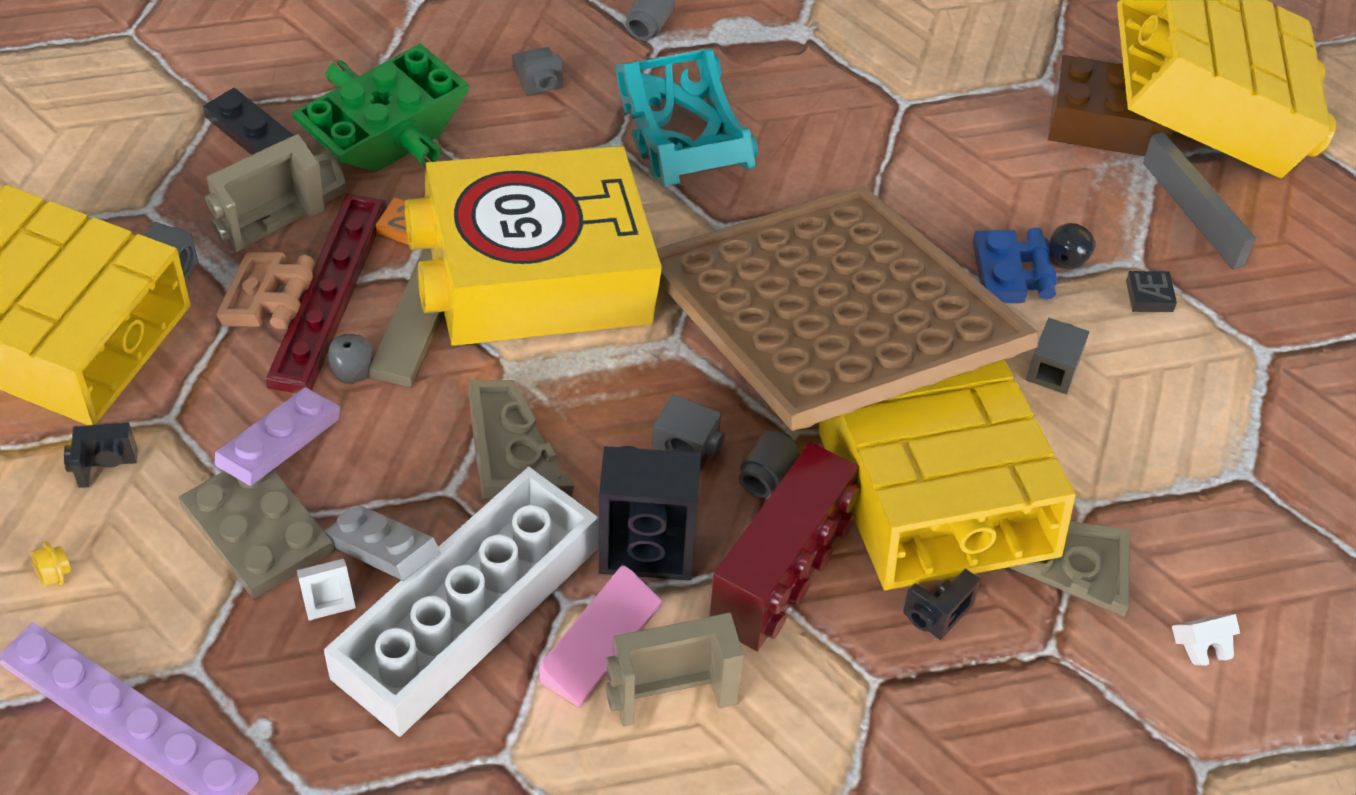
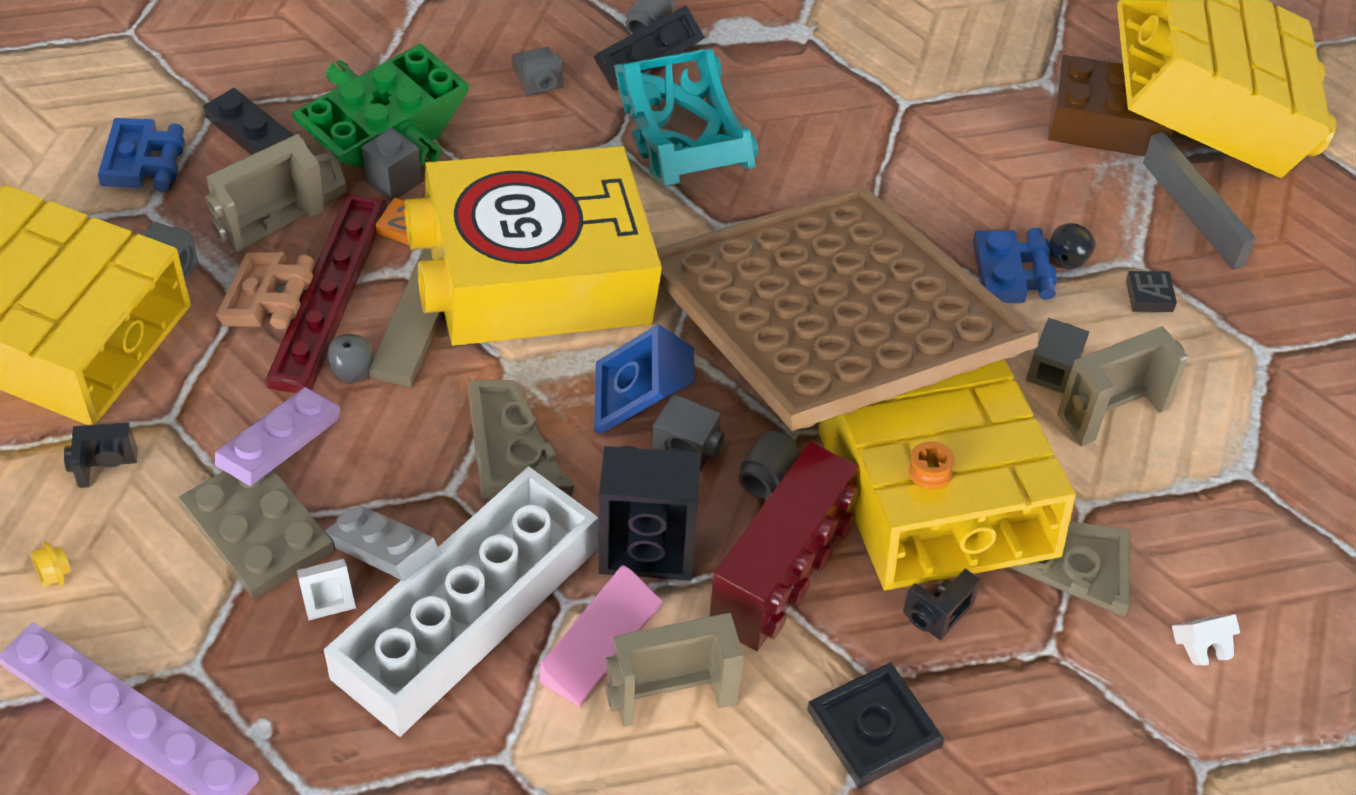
(129, 151): none -> blue plate
(391, 164): none -> dark grey brick
(640, 376): none -> blue slope
(662, 38): none -> black plate
(875, 724): none -> black tile
(935, 454): none -> orange bush
(1118, 374): none -> dark tan panel

